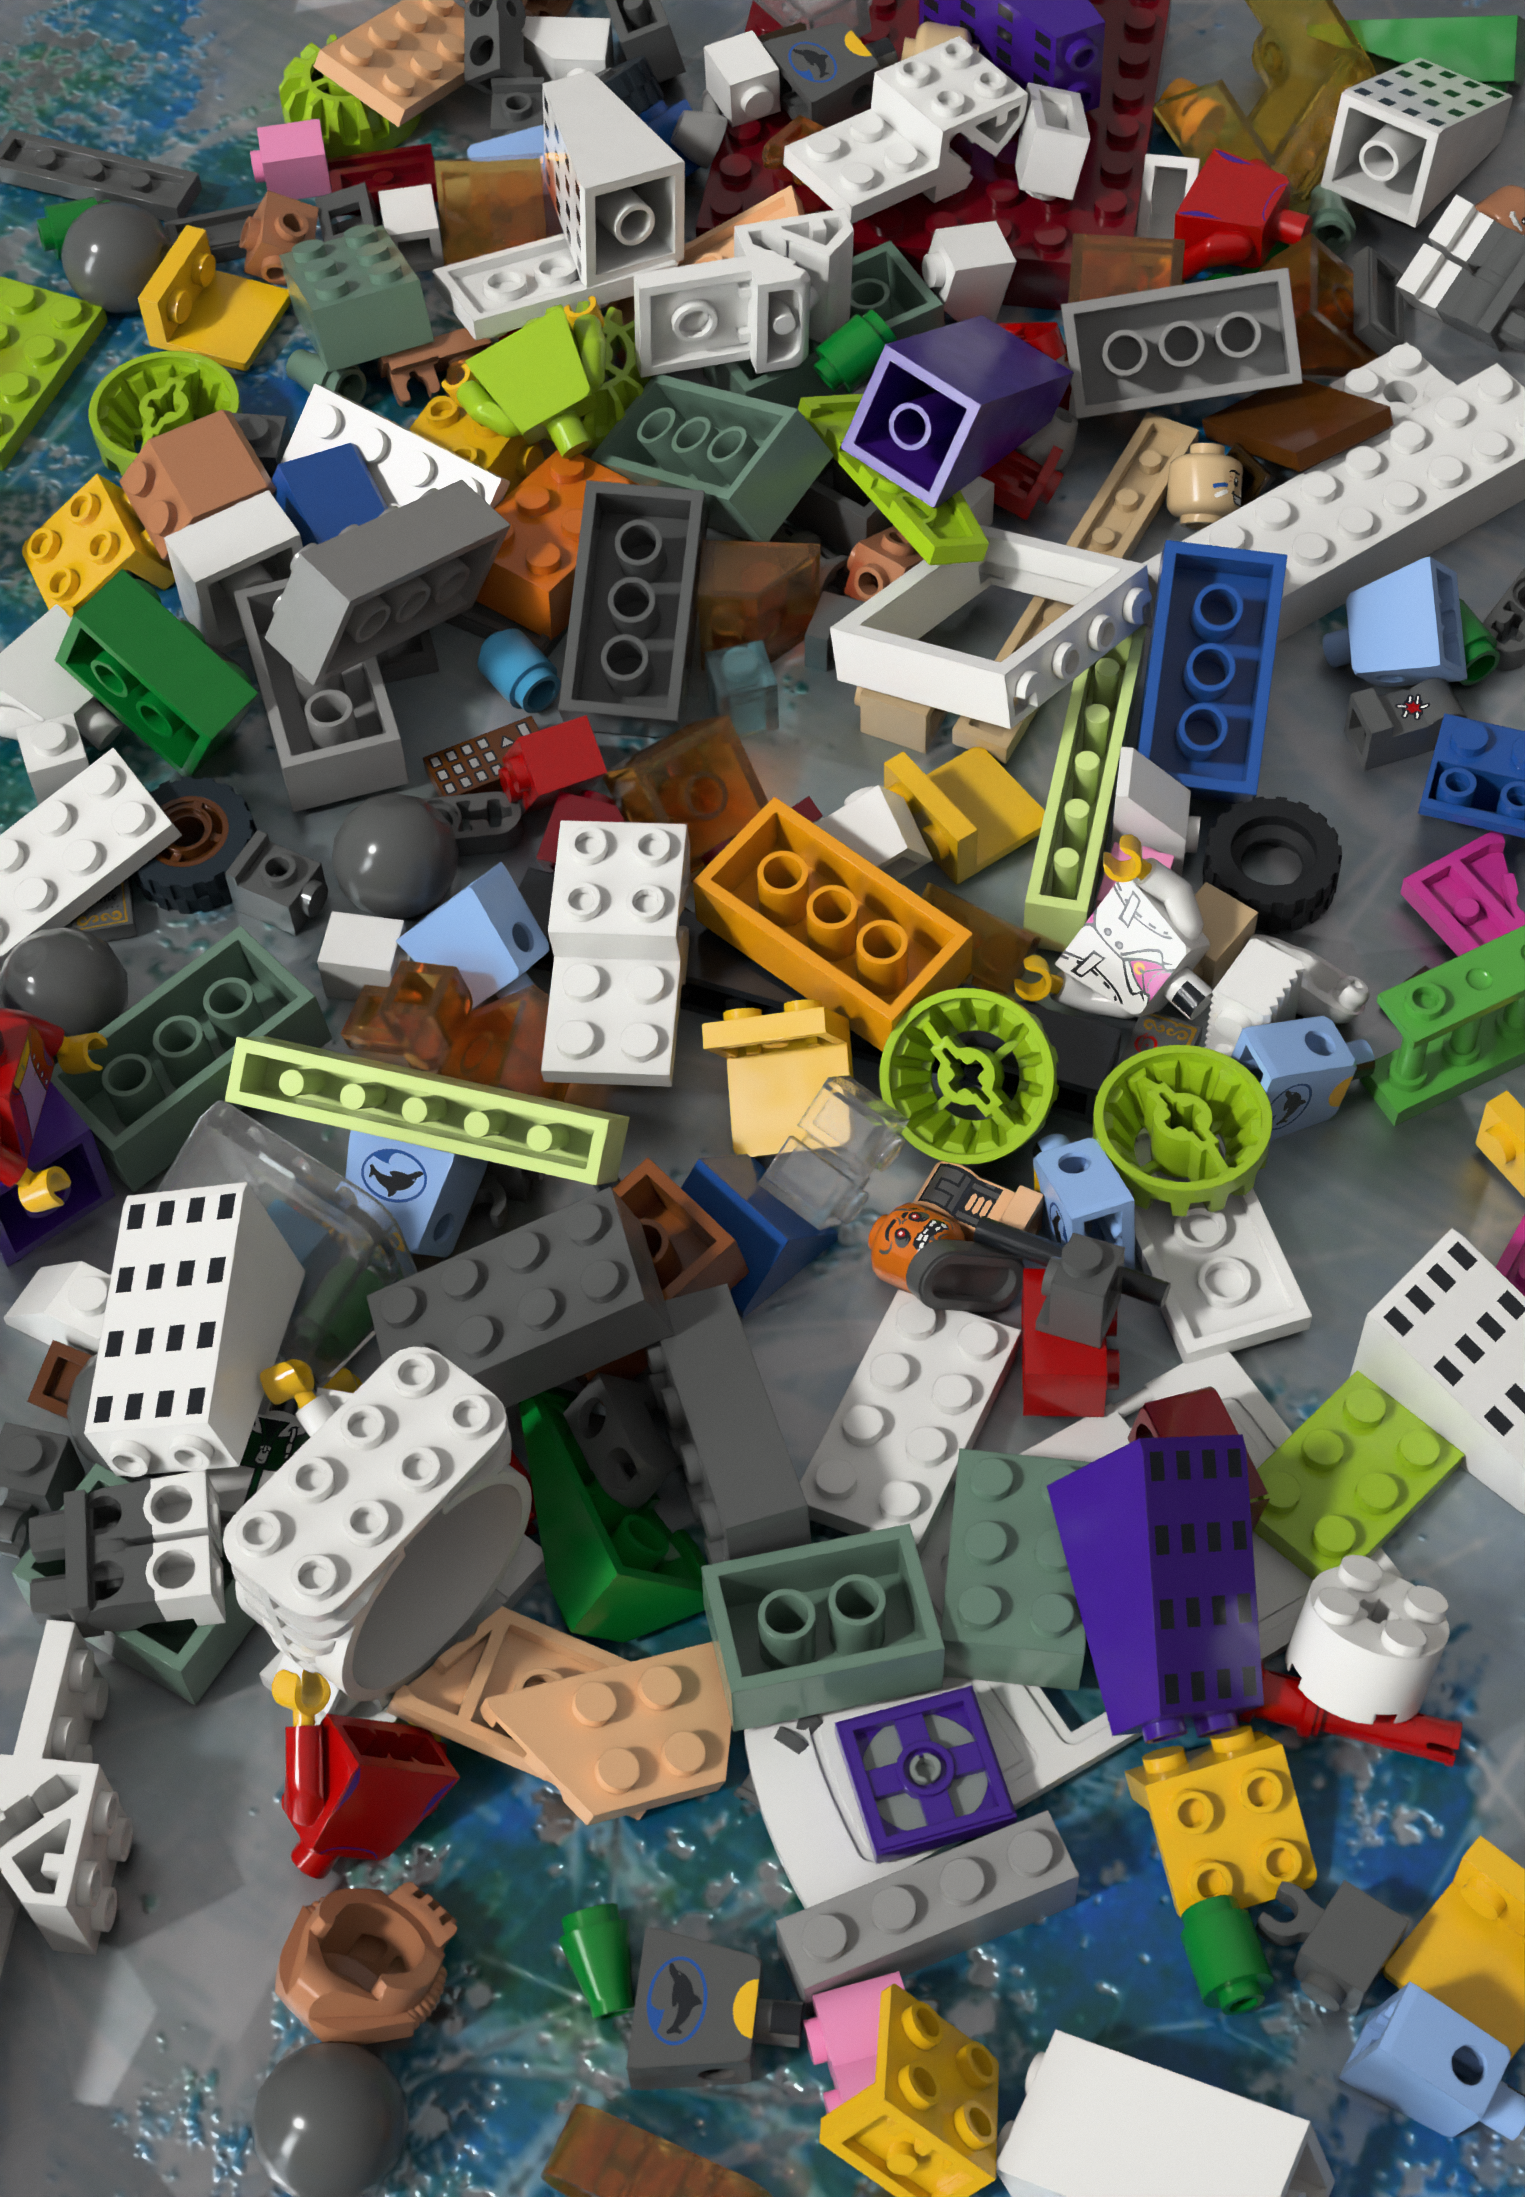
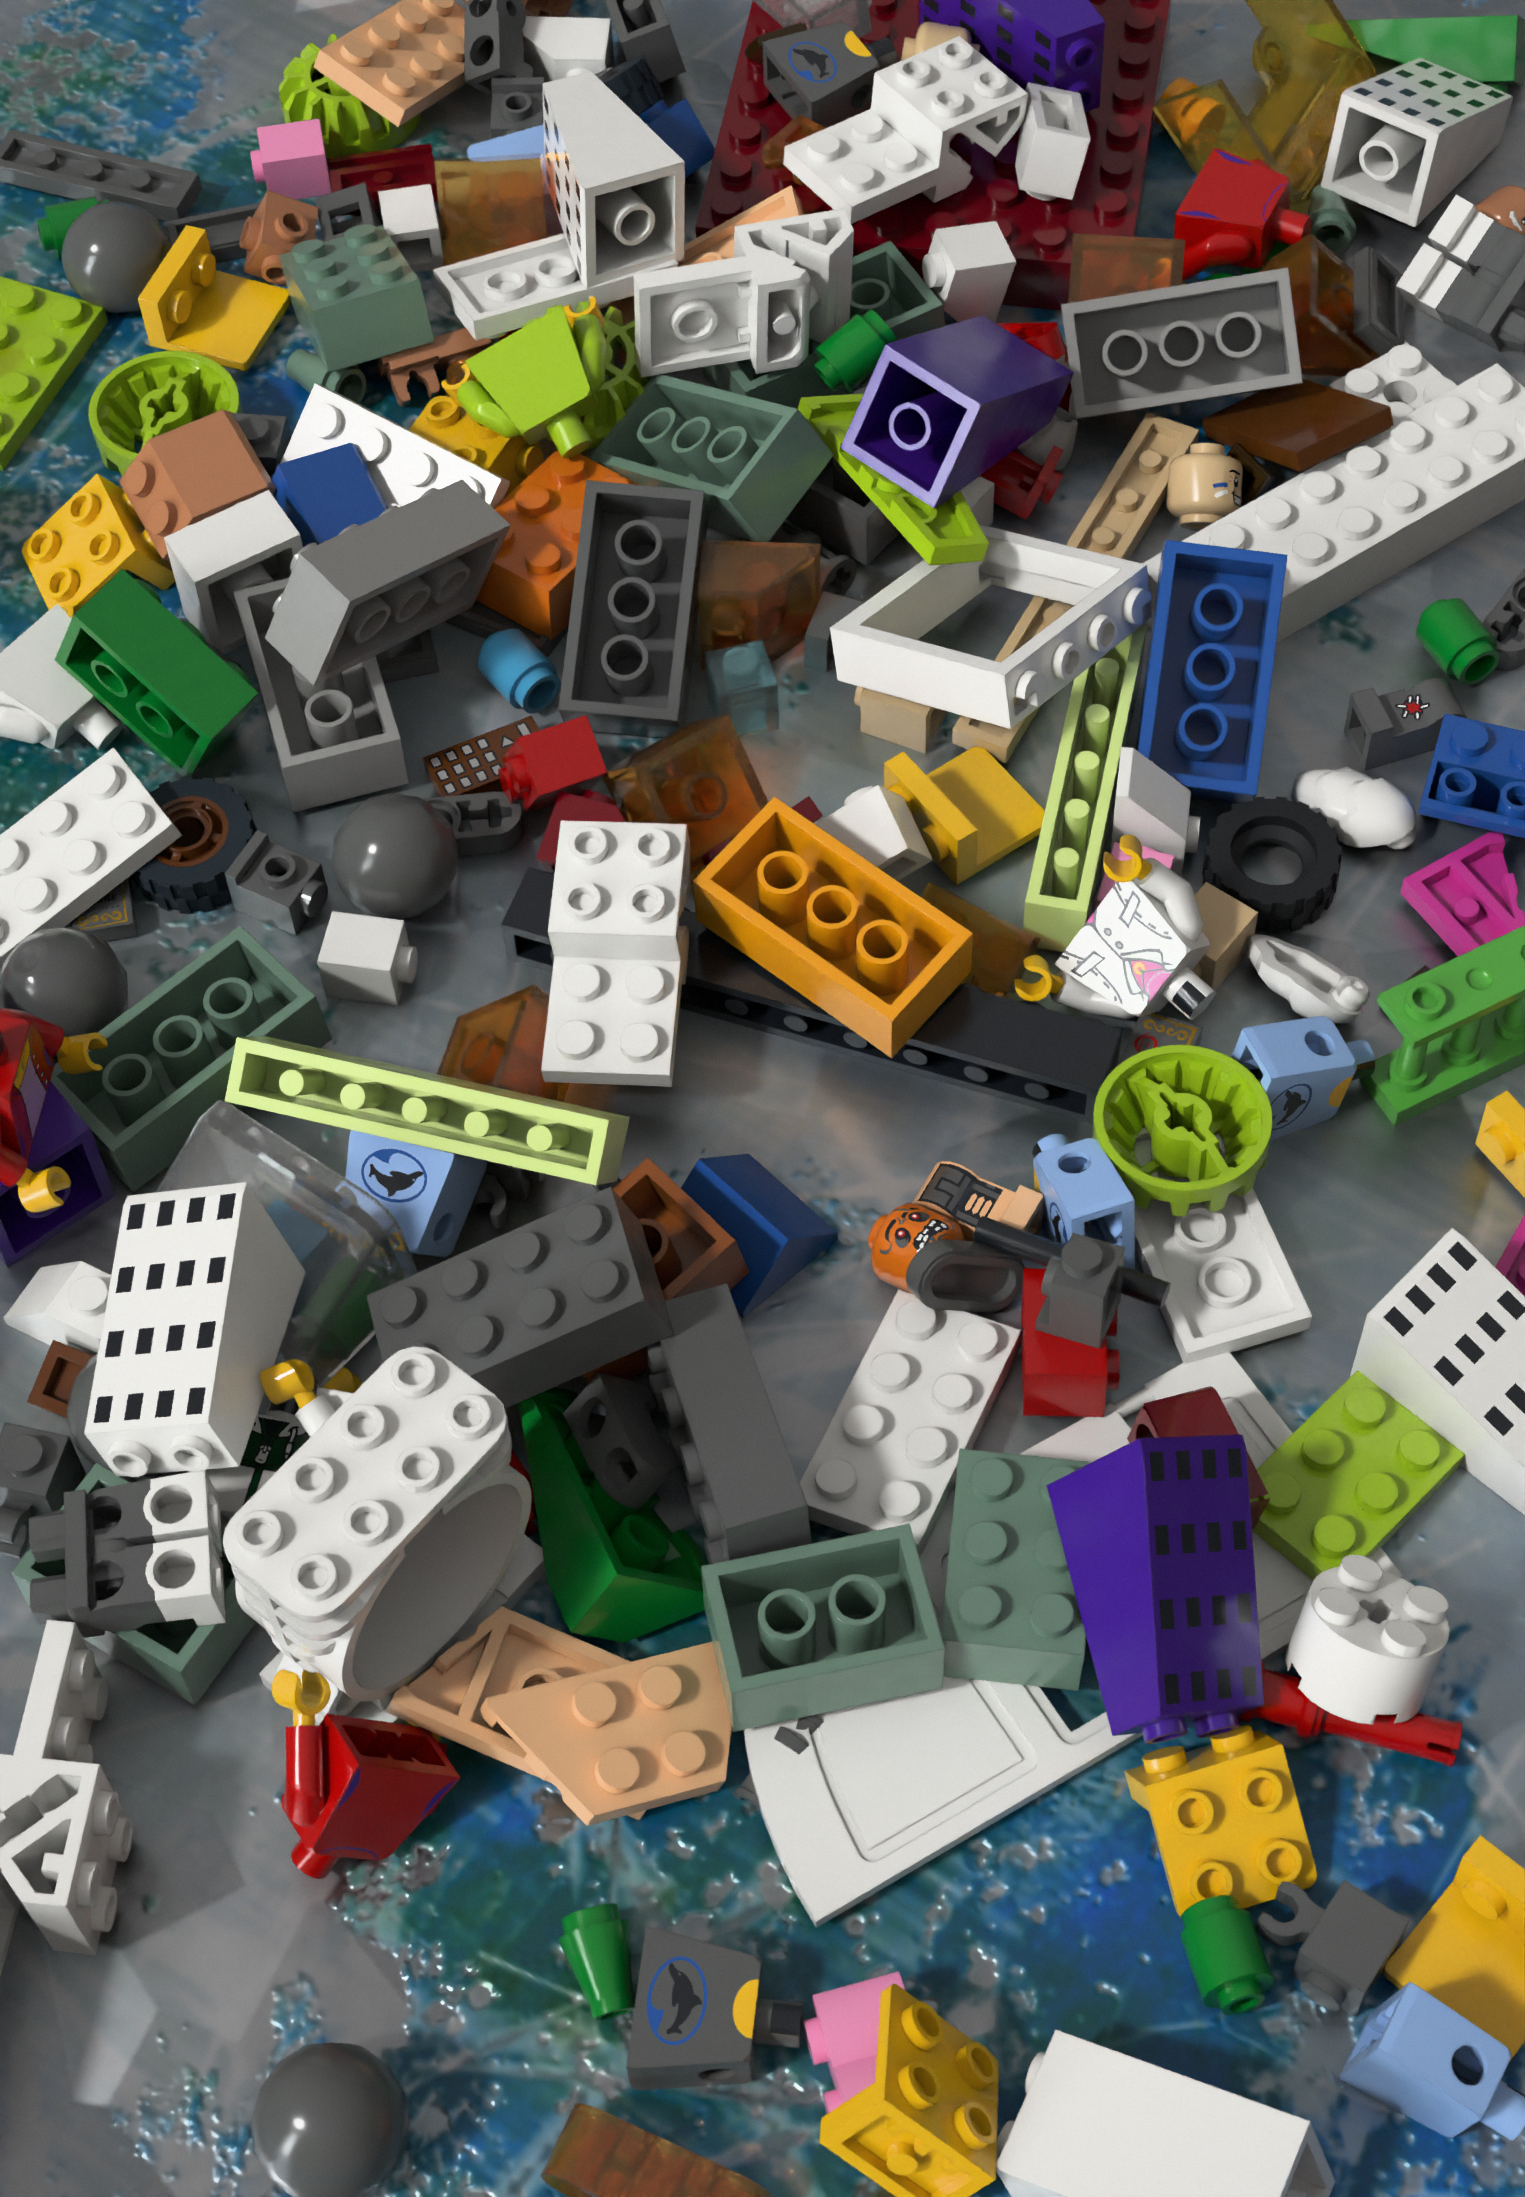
(52, 754): white brick -> none
(365, 1964): nougat helmet -> none
(413, 1016): clear orange brick -> none
(483, 934): light blue torso -> none
(700, 132): light grey bar -> none
(742, 78): white brick -> none
(777, 1068): yellow bracket -> none
(844, 1141): clear piece -> none
(878, 562): nougat brick -> none
(924, 1774): dark purple piece -> none
(930, 1909): light grey brick -> none
(931, 1032): lime gear -> none
(1163, 190): white slope -> none
(1254, 991): white brick -> none
(1358, 807): none -> white arm
(1403, 628): light blue torso -> none

